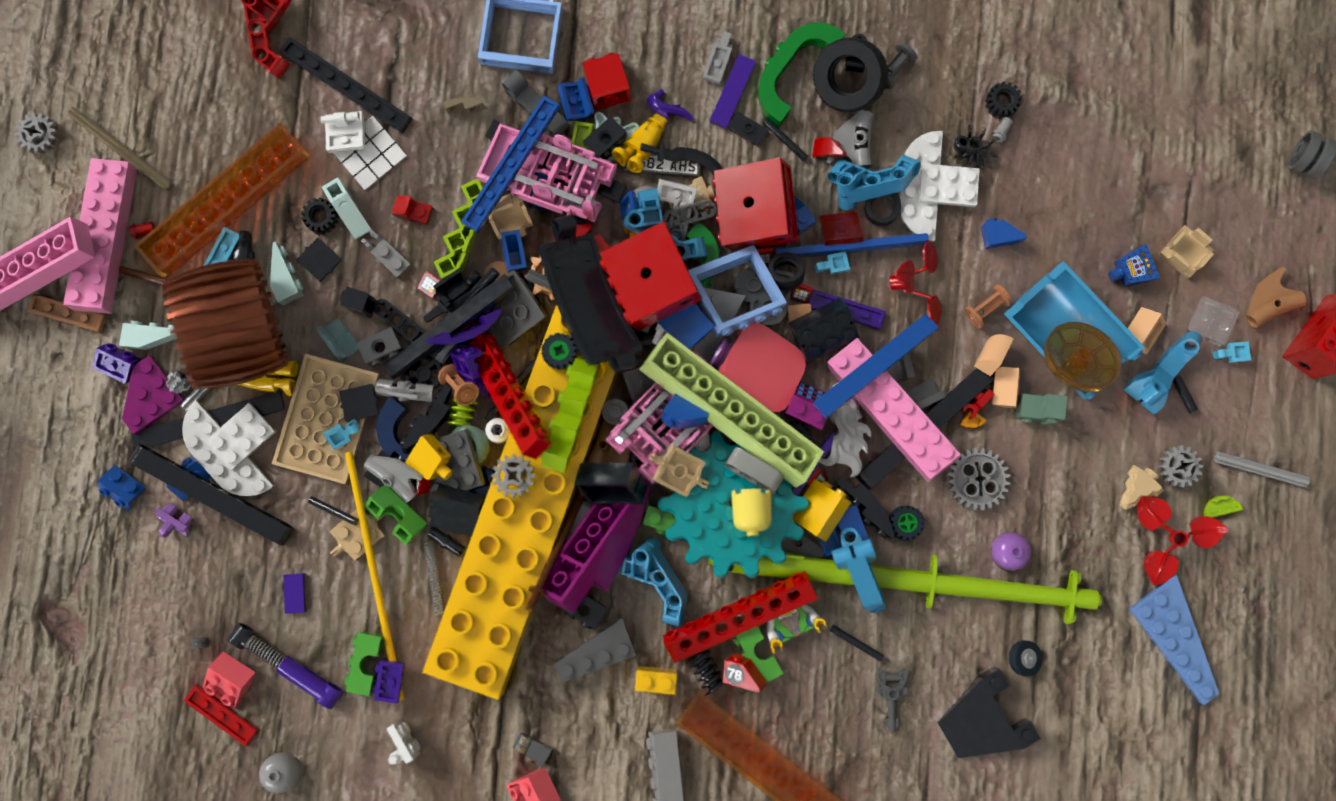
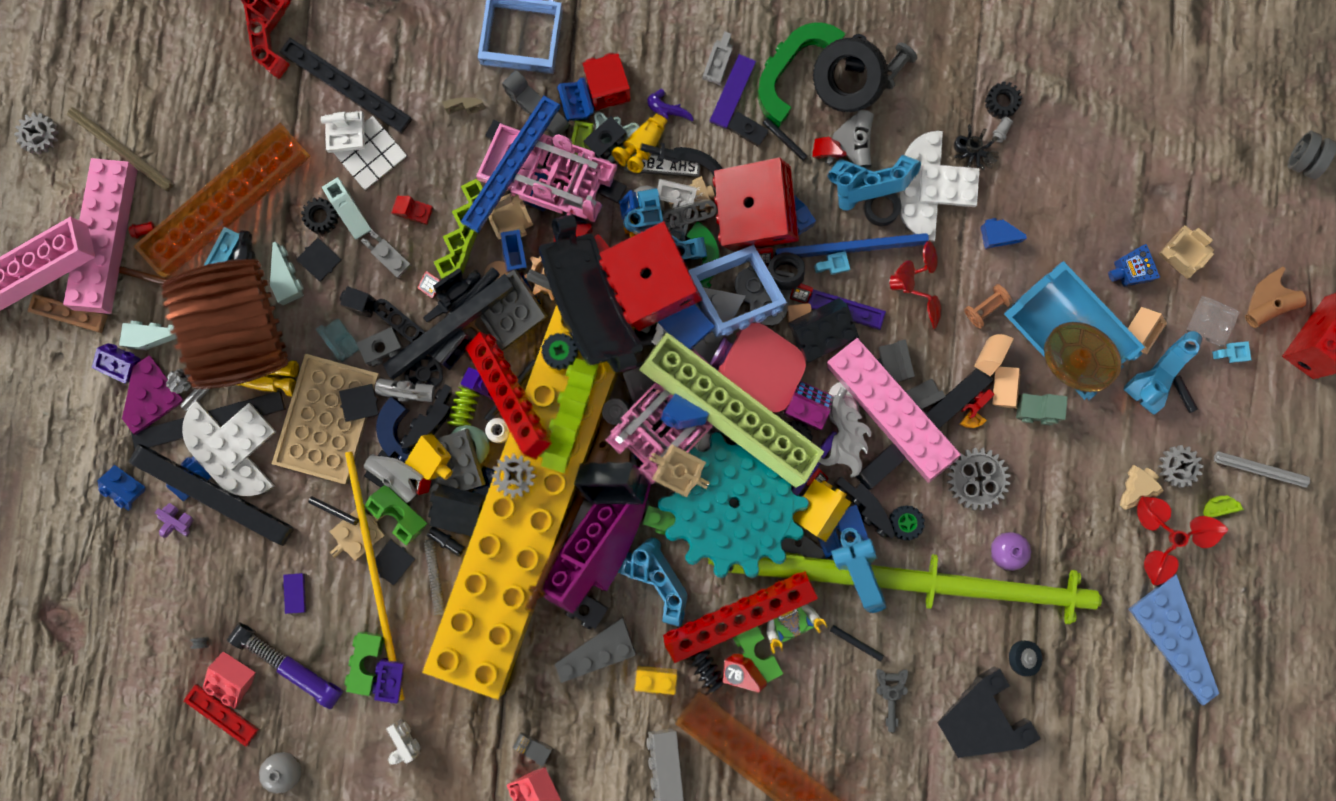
(339, 435): medium azure plate -> none
(393, 562): none -> black piece
(464, 361): dark purple bracket -> none
(465, 392): nougat hose -> none
(485, 320): dark purple slope -> none
(752, 510): light yellow cylinder -> none
(754, 470): light grey beam -> none
(841, 228): clear red tile -> none
(875, 366): blue tile -> none

